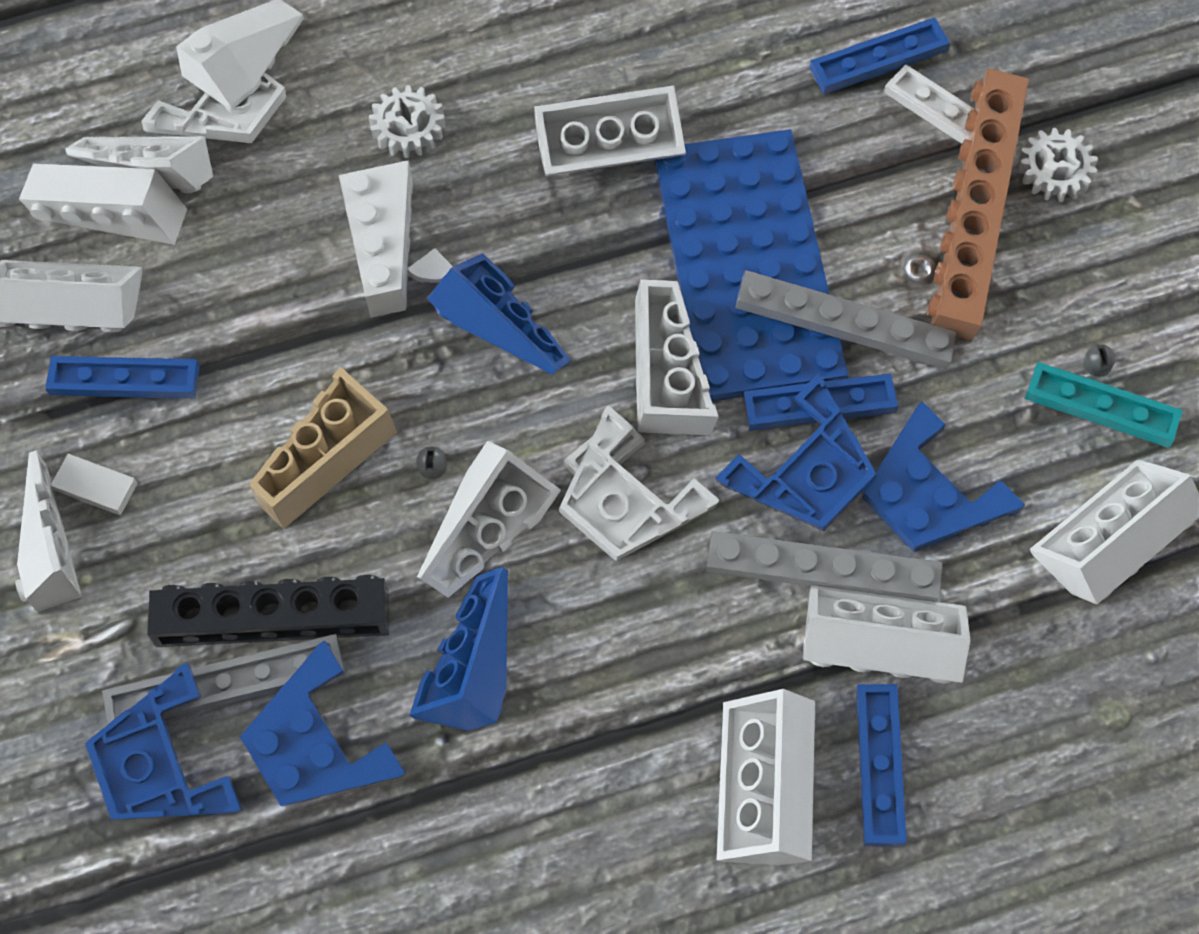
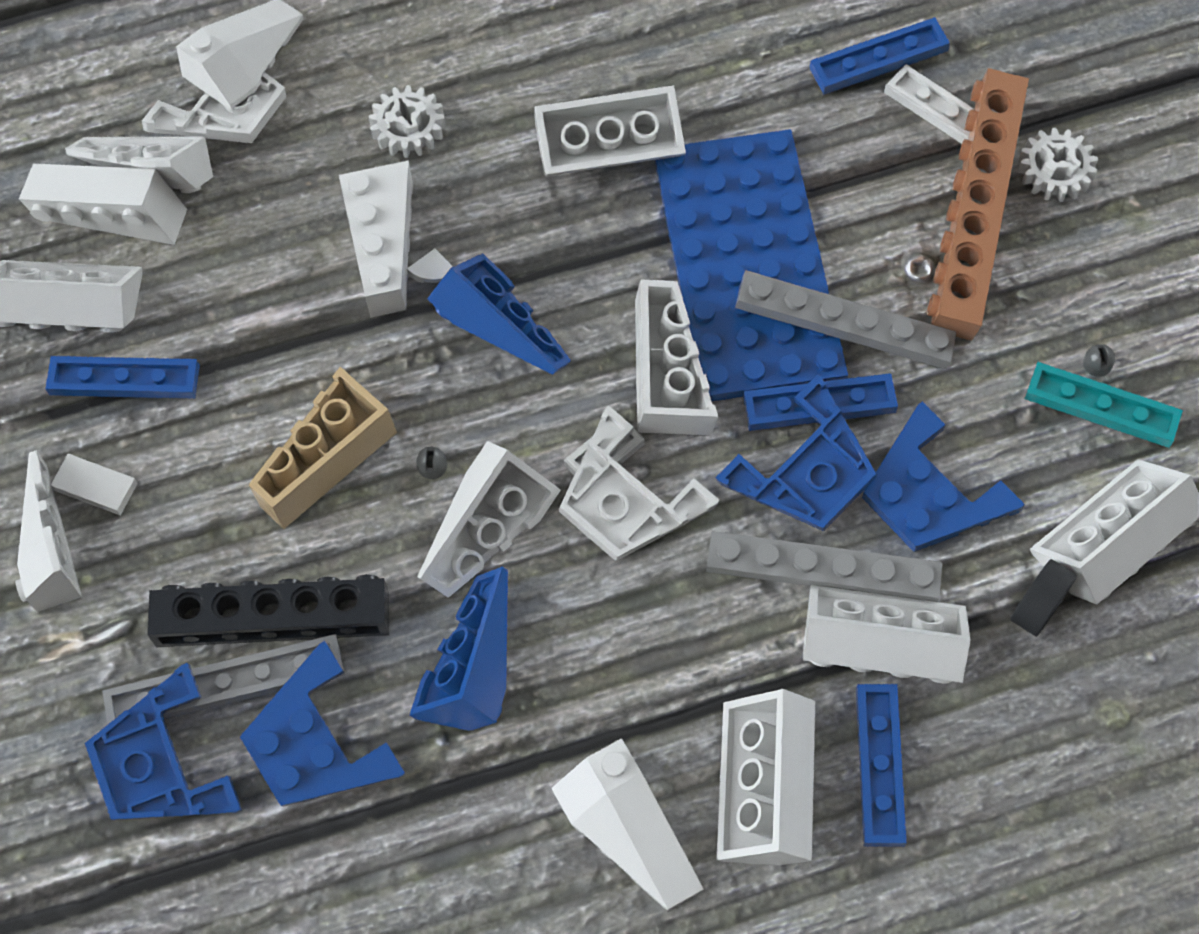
(620, 815): none -> white wedge
(1043, 597): none -> black tyre

